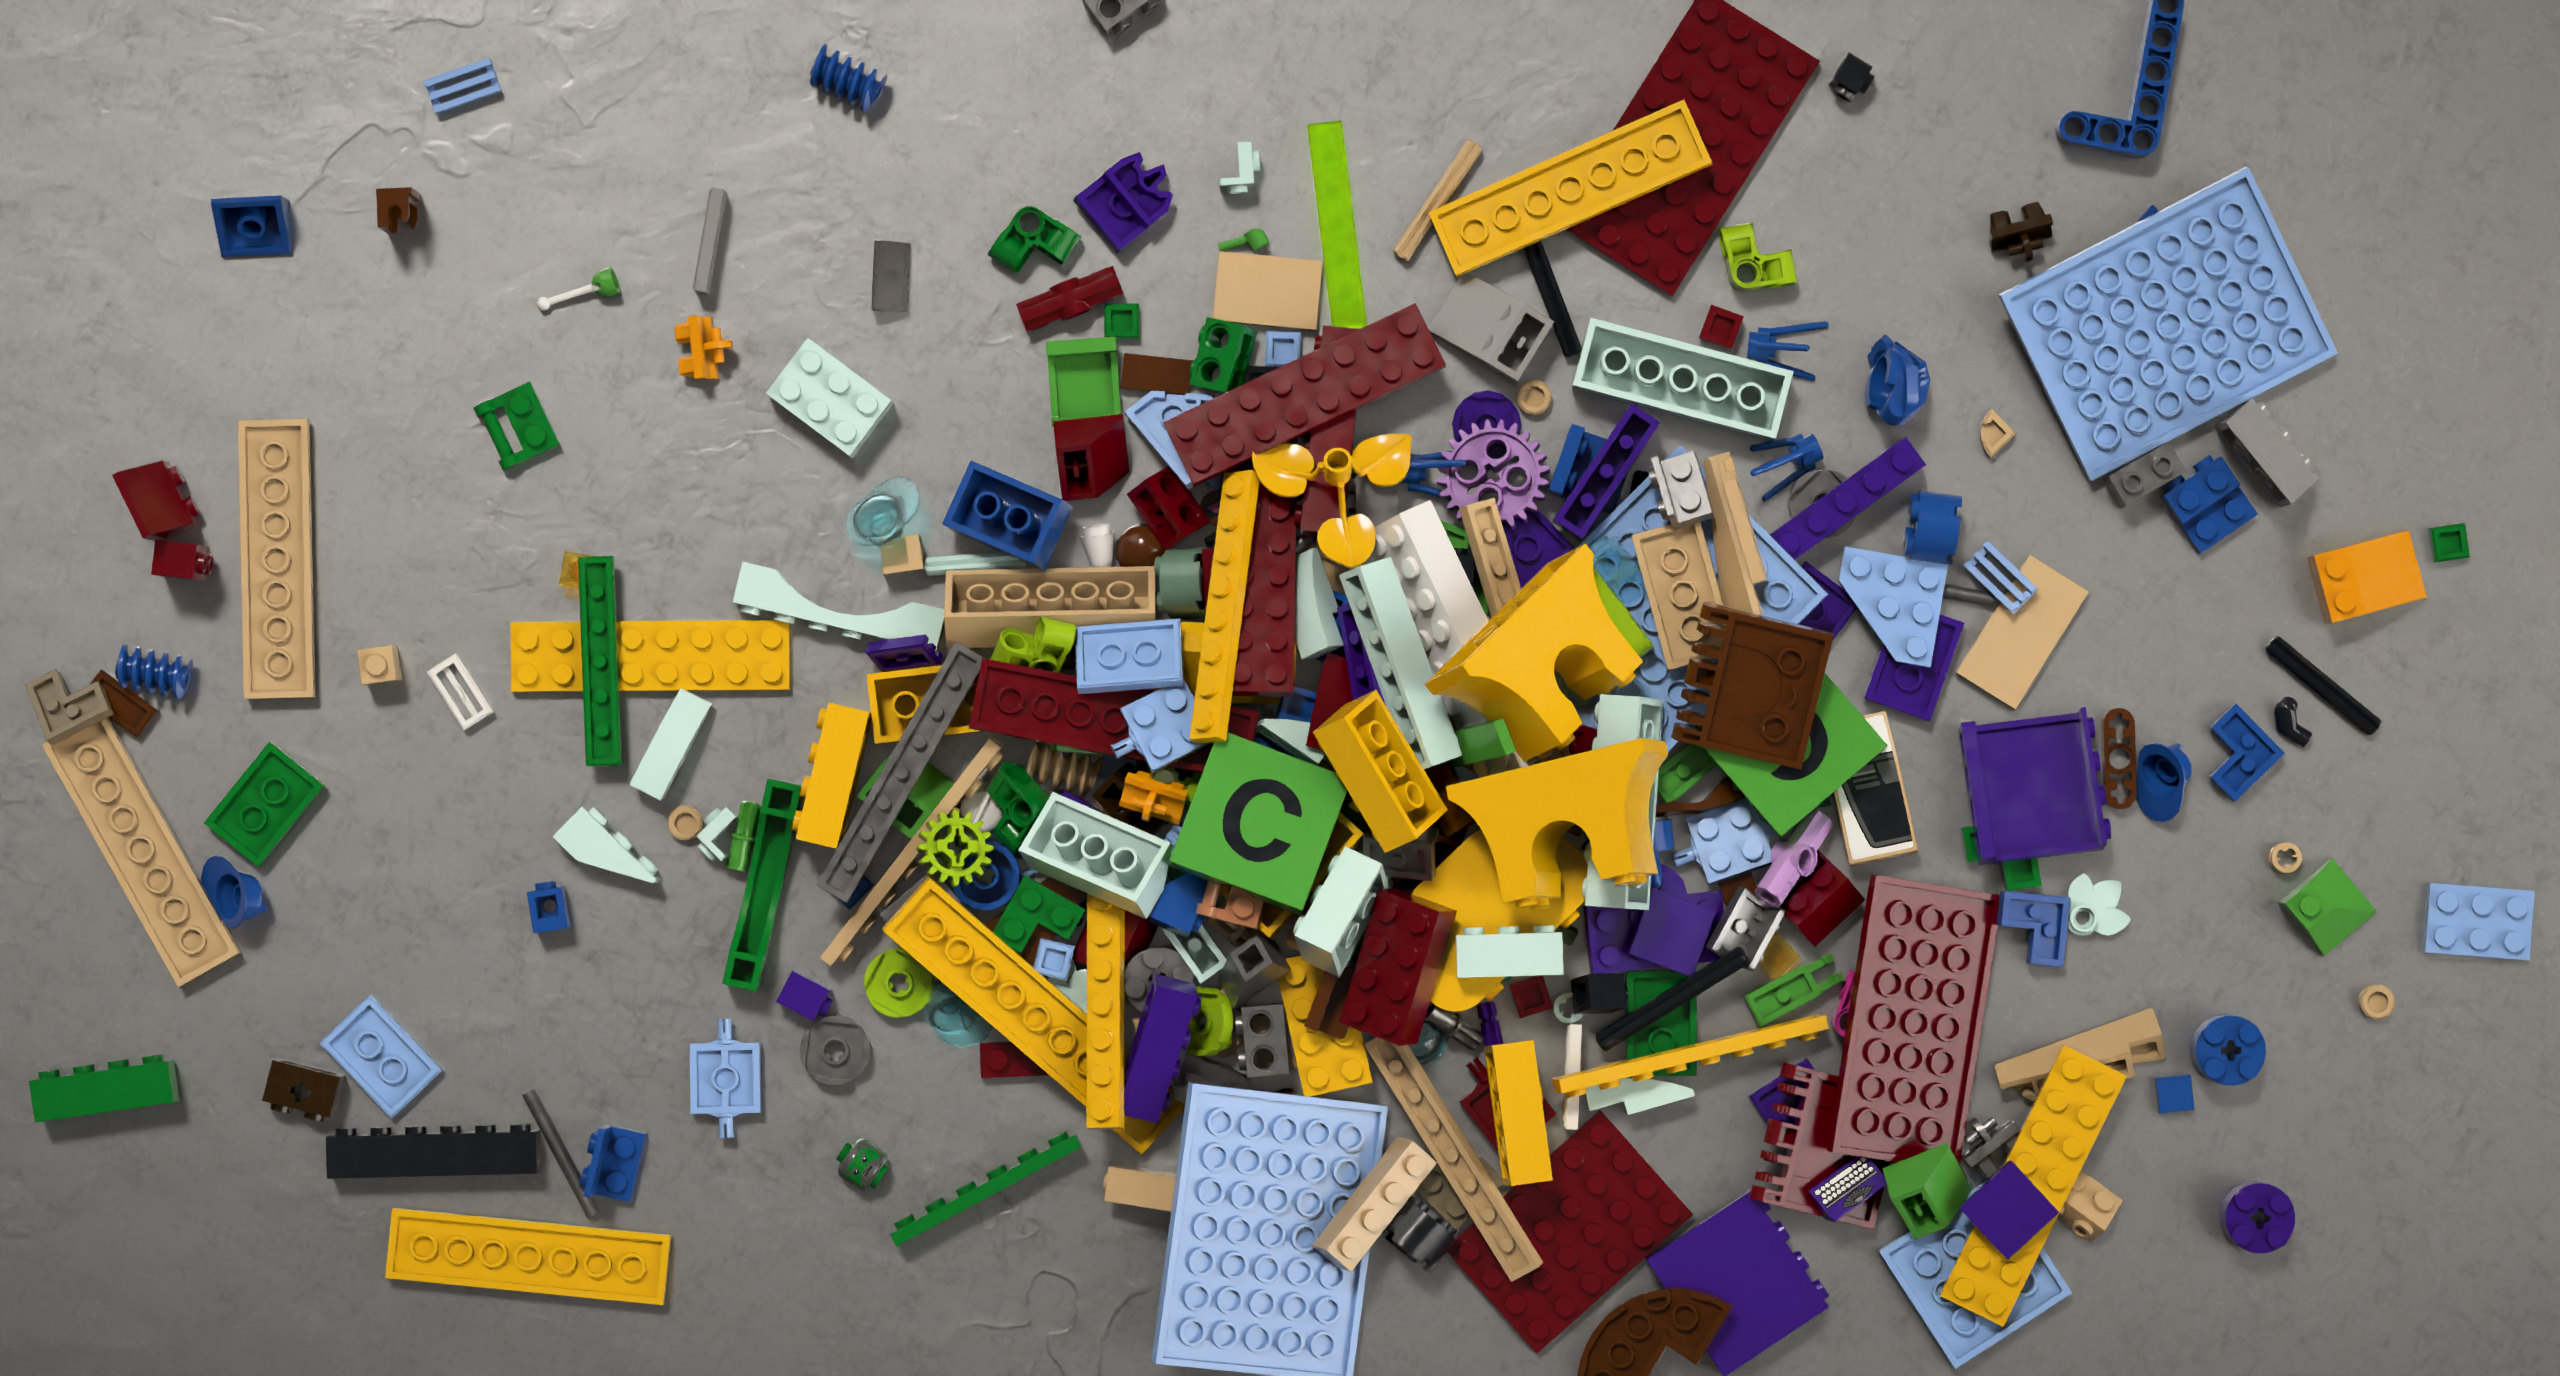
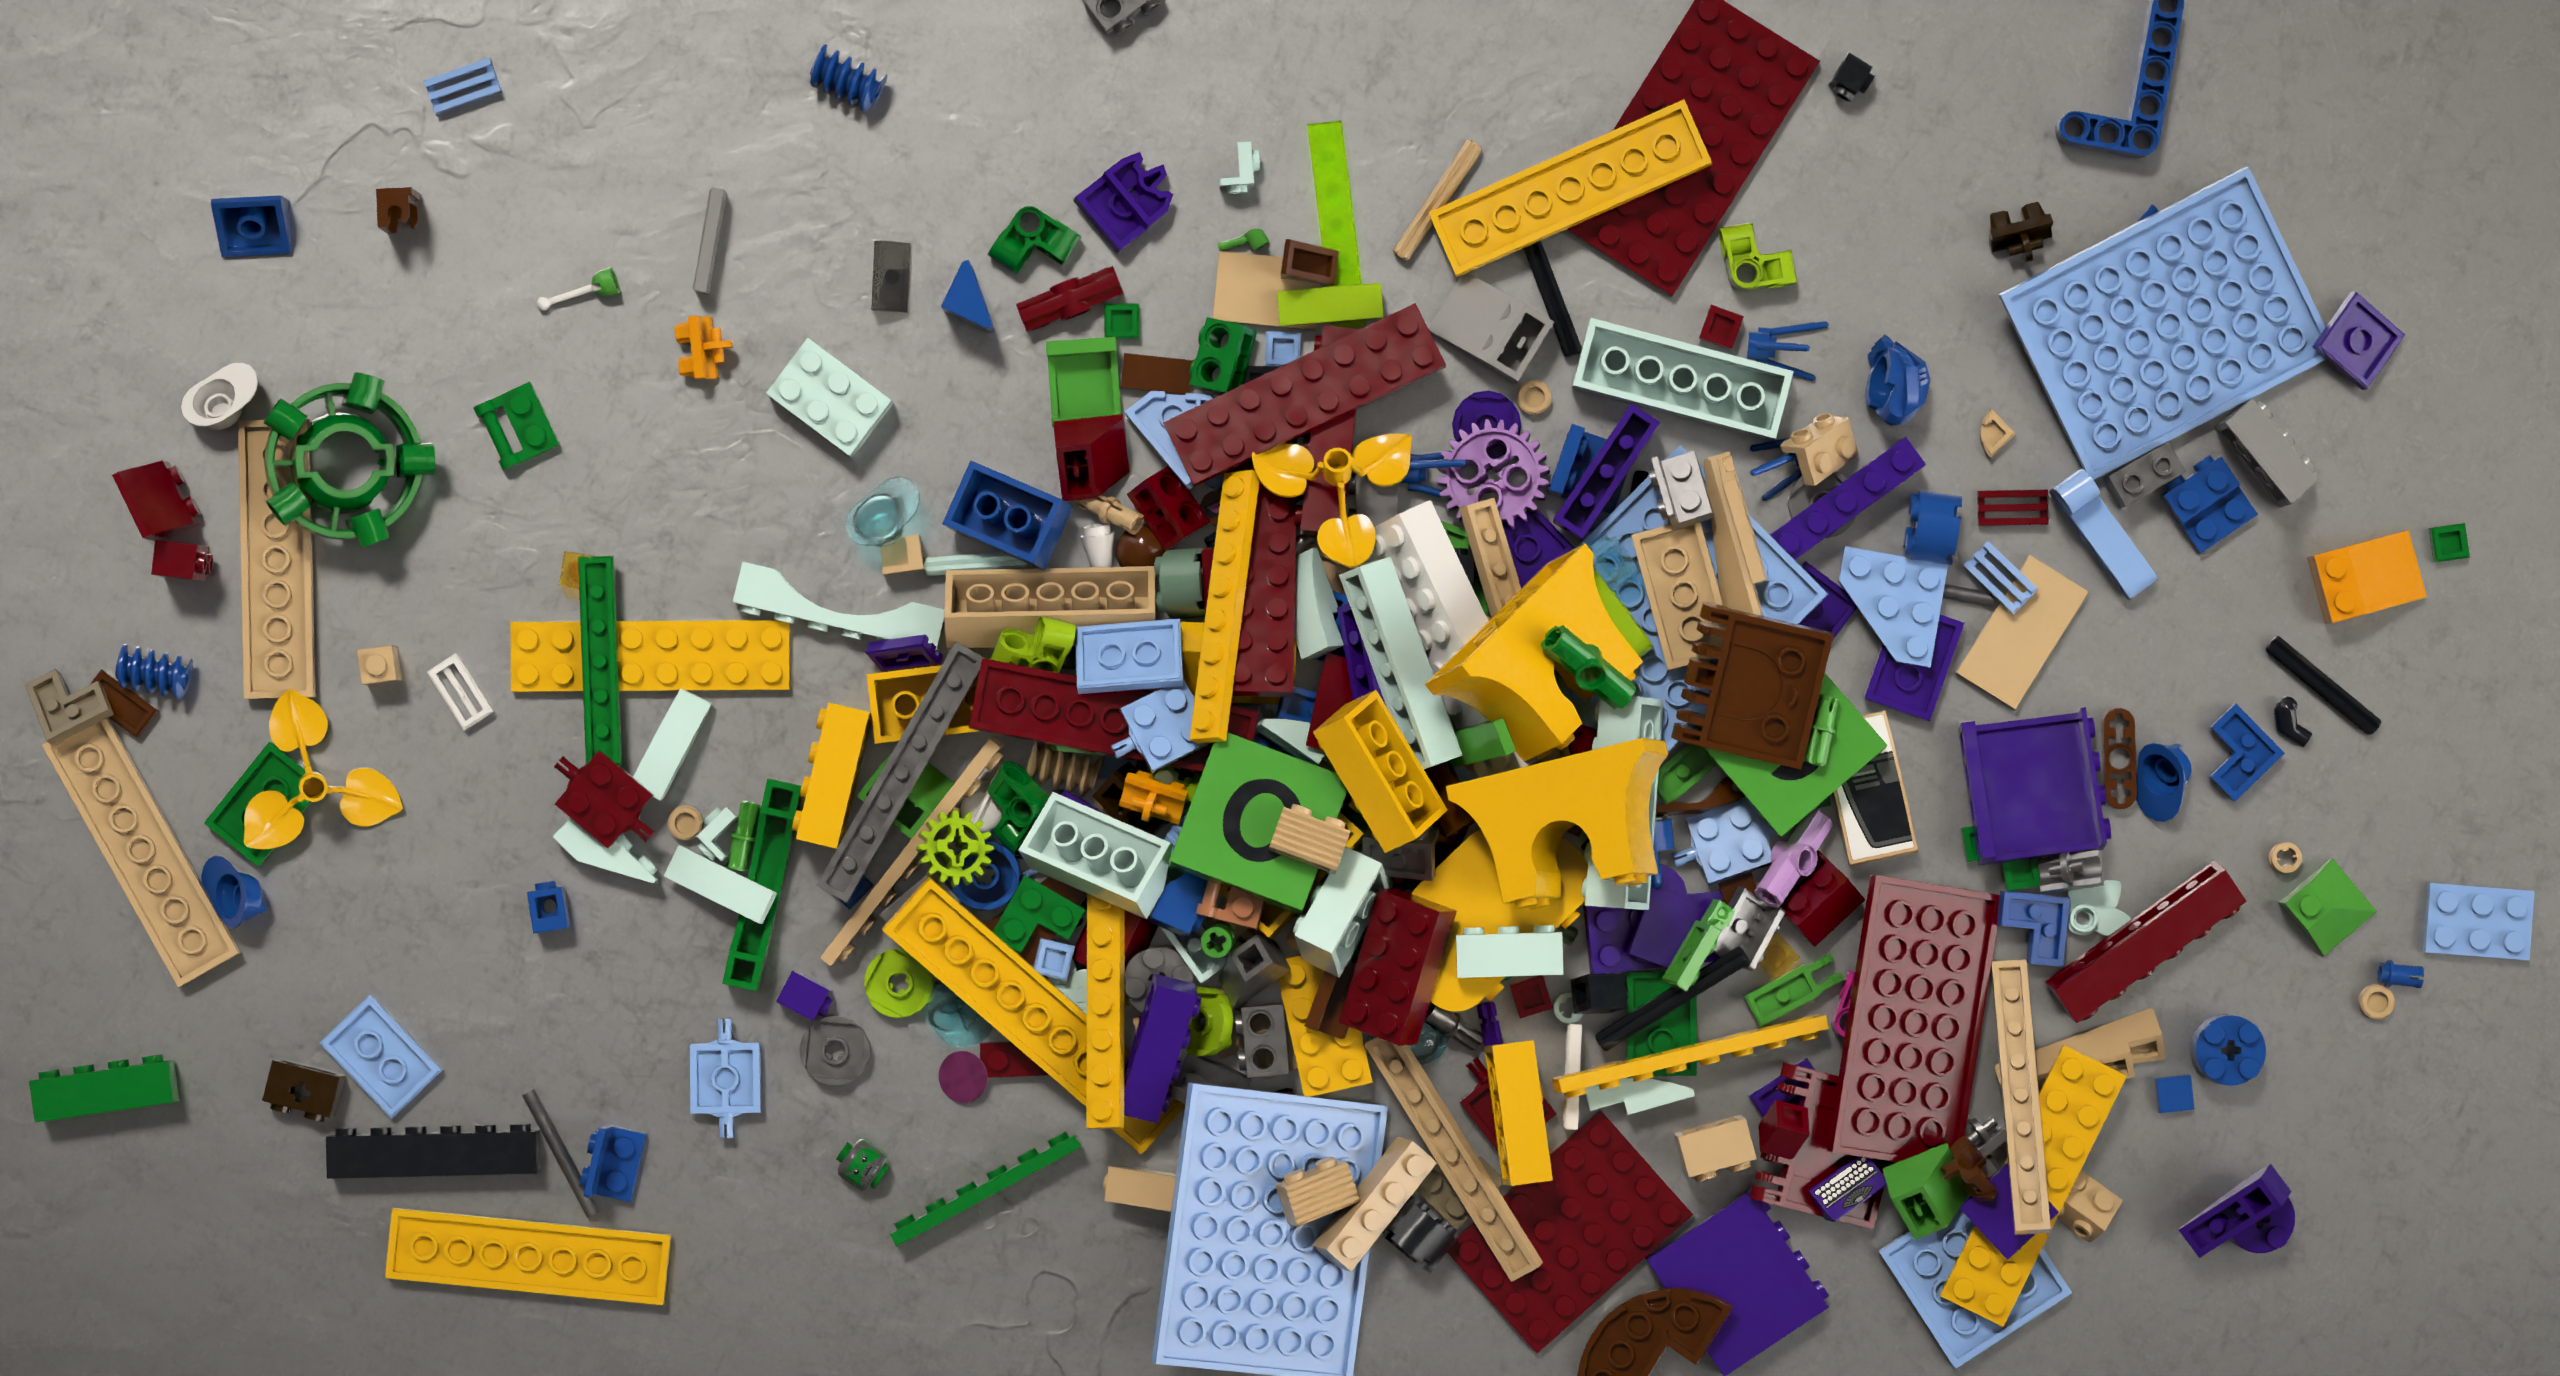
(220, 397): none -> white piece
(273, 820): none -> yellow plant
(412, 460): none -> green piece
(604, 799): none -> dark red plate
(720, 884): none -> light aqua slope
(963, 1076): none -> flat silver sticker
(966, 299): none -> blue slope
(1112, 511): none -> tan pin
(1217, 950): none -> bright green bush
(1309, 263): none -> reddish brown slope
(1309, 838): none -> tan brick
(1317, 1191): none -> tan brick
(1330, 304): none -> lime tile
(1598, 677): none -> green piece
(1698, 945): none -> bright green hinge
(1715, 1147): none -> tan brick
(1783, 1129): none -> dark red panel
(1822, 447): none -> tan bracket
(1822, 730): none -> bright green axle
(1968, 1163): none -> reddish brown piece
(2020, 1097): none -> tan plate
(2042, 507): none -> dark red tile
(2070, 872): none -> flat silver hips
(2102, 533): none -> light blue beam
(2146, 942): none -> dark red brick
(2236, 1210): none -> dark purple slope
(2358, 340): none -> dark purple tile
(2397, 974): none -> blue pin

